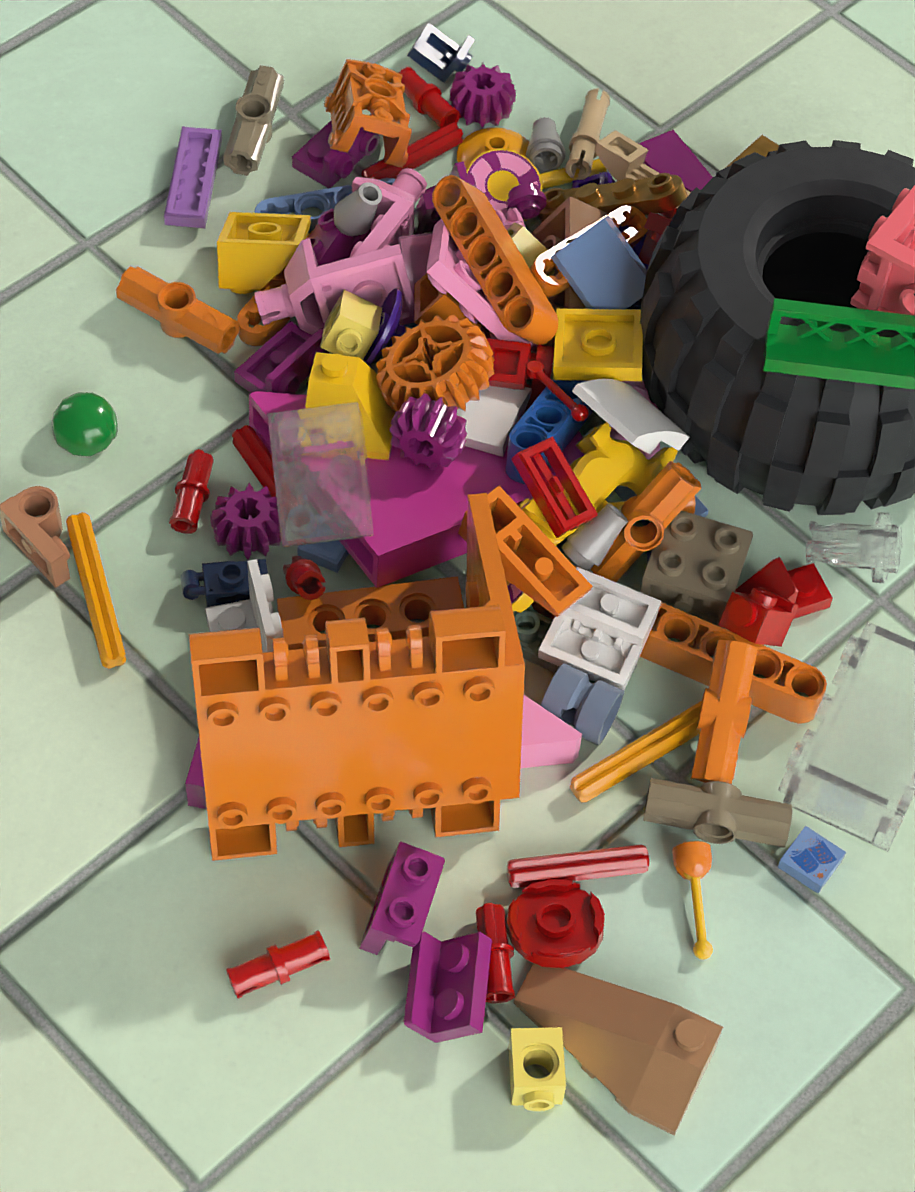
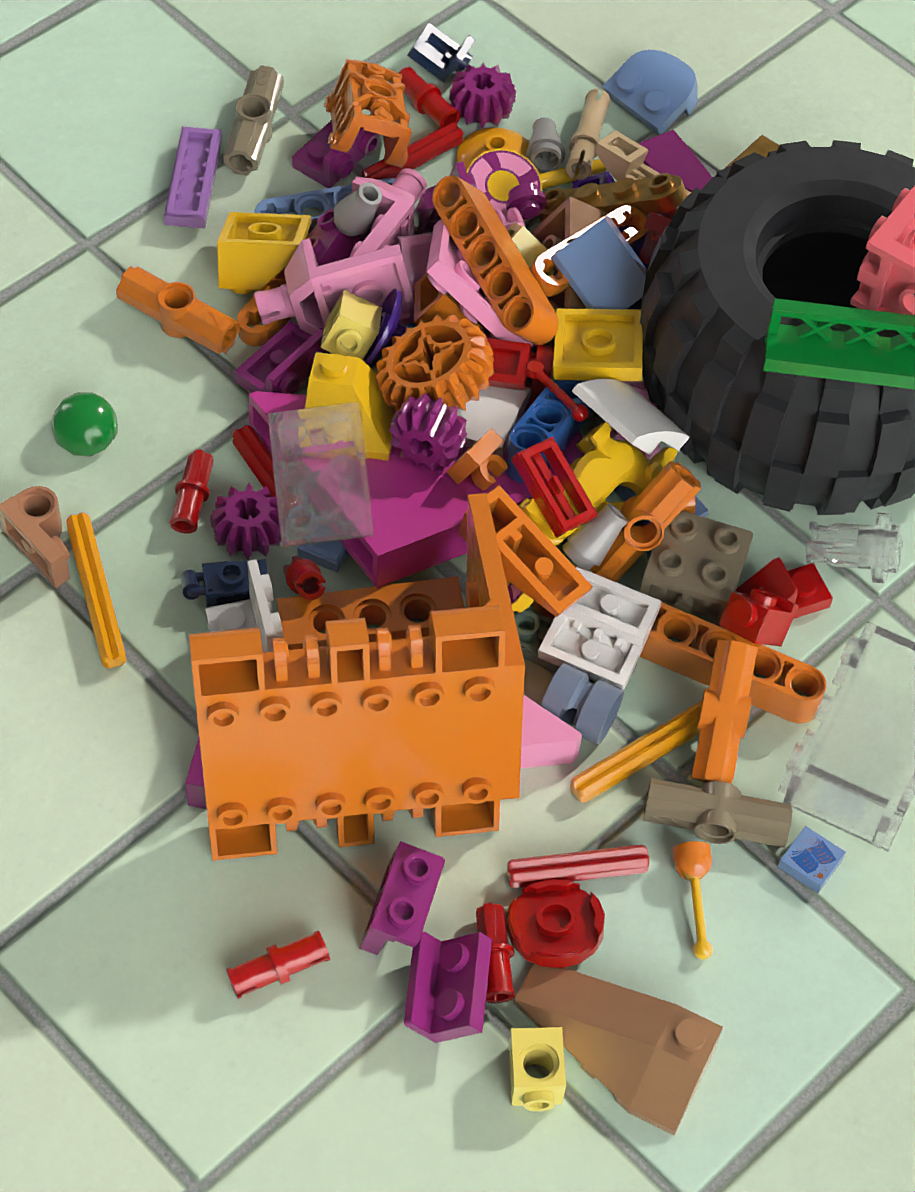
(478, 460): none -> orange tile
(654, 88): none -> medium blue slope

